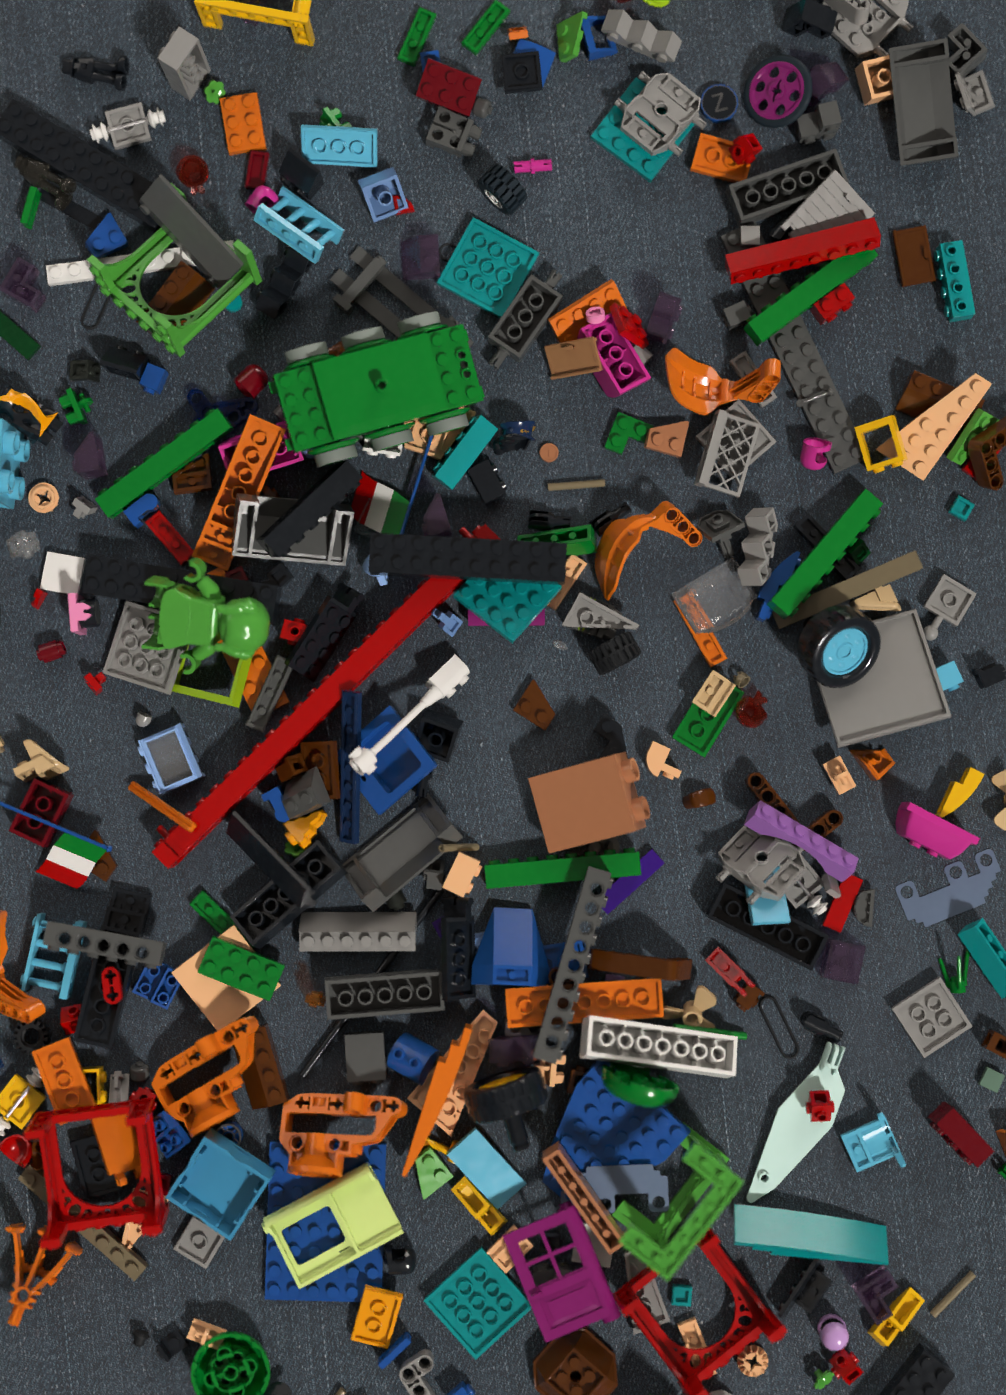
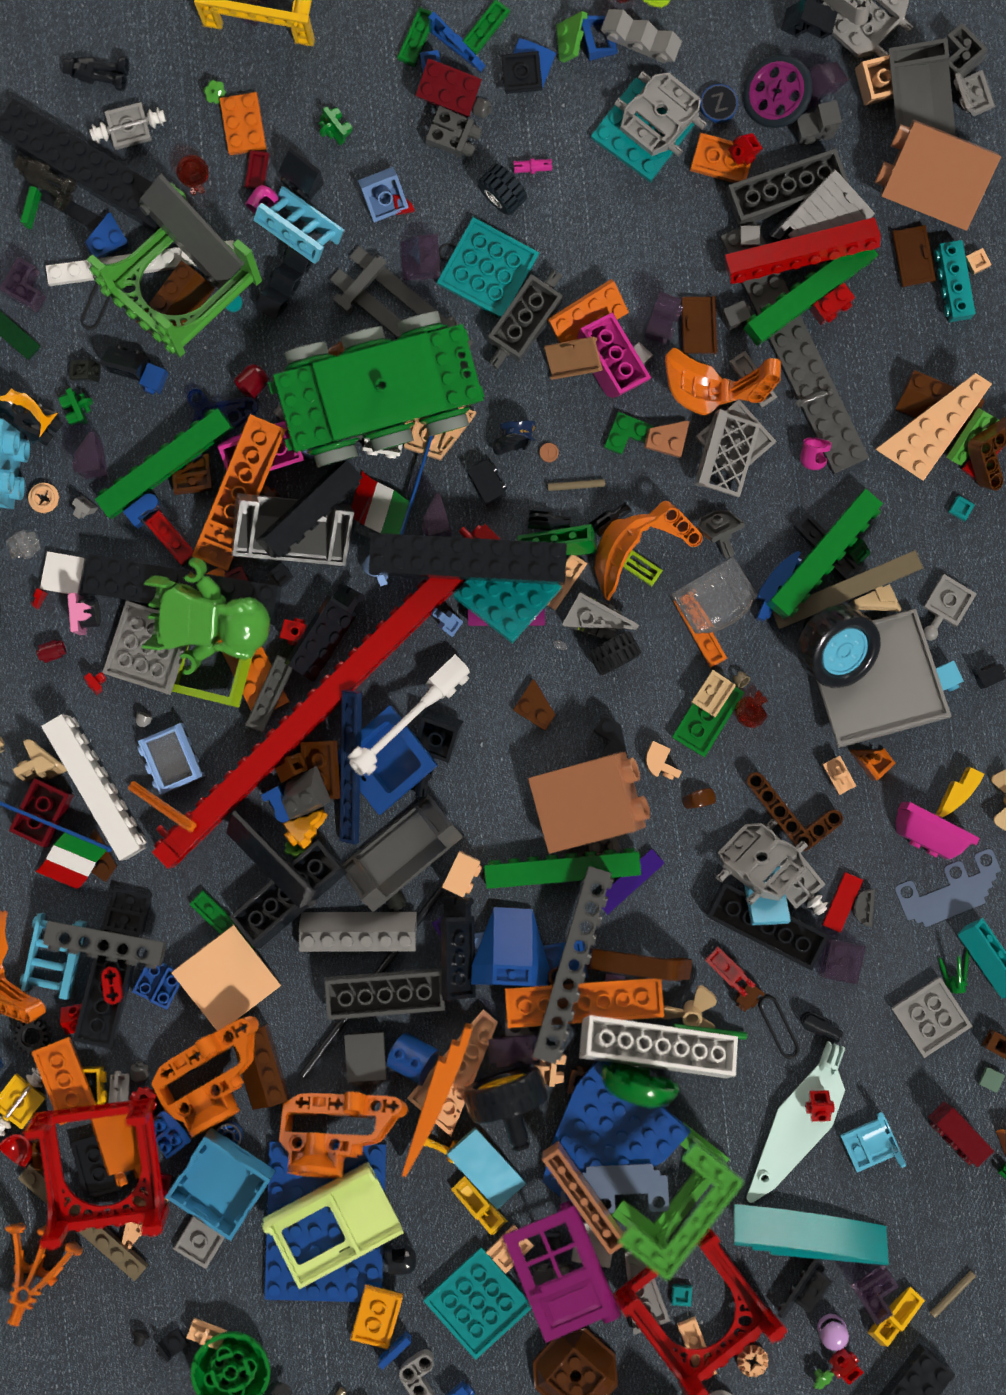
(94, 786): none -> white brick
(184, 63): light grey brick -> none
(241, 968): green plate -> none
(315, 999): clear orange plate -> none
(339, 145): medium azure tile -> none
(431, 1171): bright green wing -> none
(434, 875): dark grey brick -> none
(453, 41): none -> blue wing
(458, 847): dark tan piece -> none
(464, 452): teal brick -> none
(517, 33): orange tile -> none
(595, 315): bright pink tile -> none
(629, 325): red plate -> none
(646, 562): none -> lime tile
(701, 325): none -> reddish brown door
(758, 546): light grey brick -> none
(773, 823): medium lavender arch -> none
(831, 885): light grey tile -> none
(874, 425): yellow window -> none
(937, 173): none -> nougat brick
(977, 261): none -> light nougat plate

